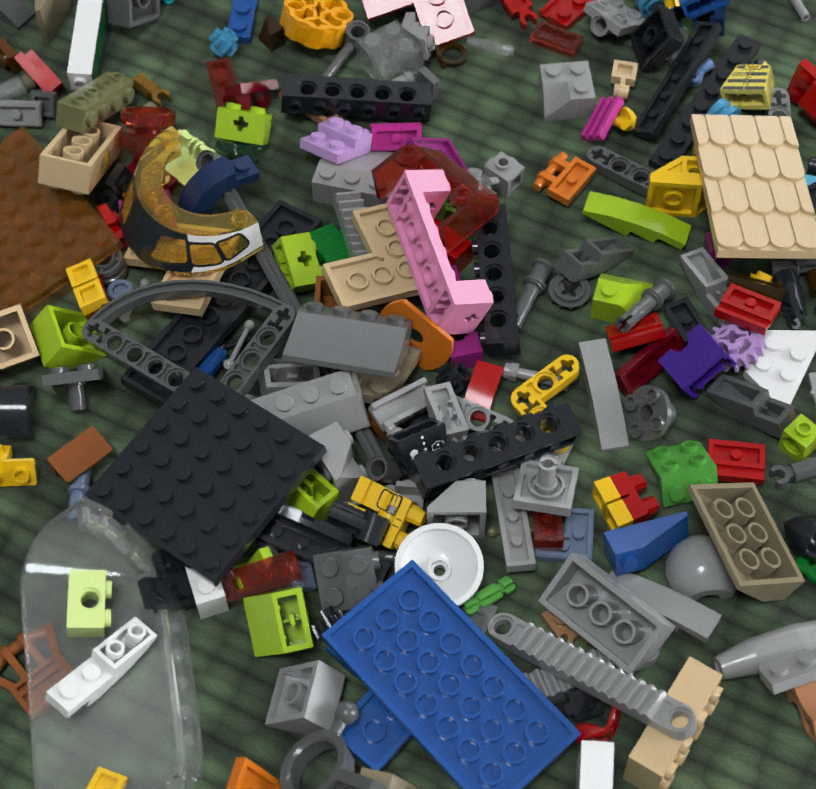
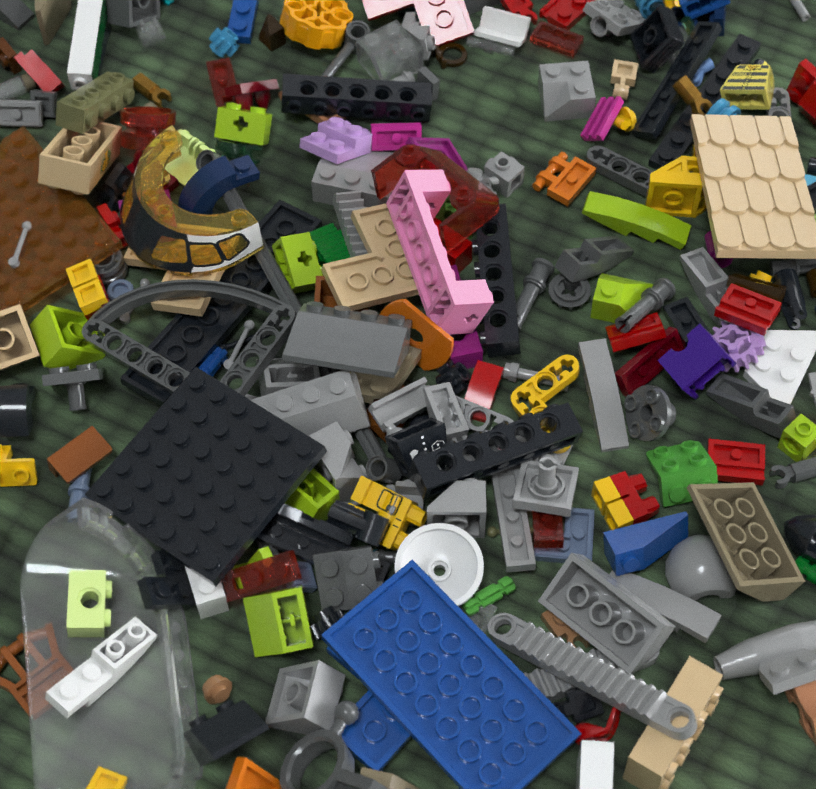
(13, 261): none -> light grey hinge
(150, 33): none -> clear tile
(217, 689): none -> medium nougat plate
(224, 731): none -> black slope
(503, 26): none -> white panel
(691, 95): none -> pearl gold bar

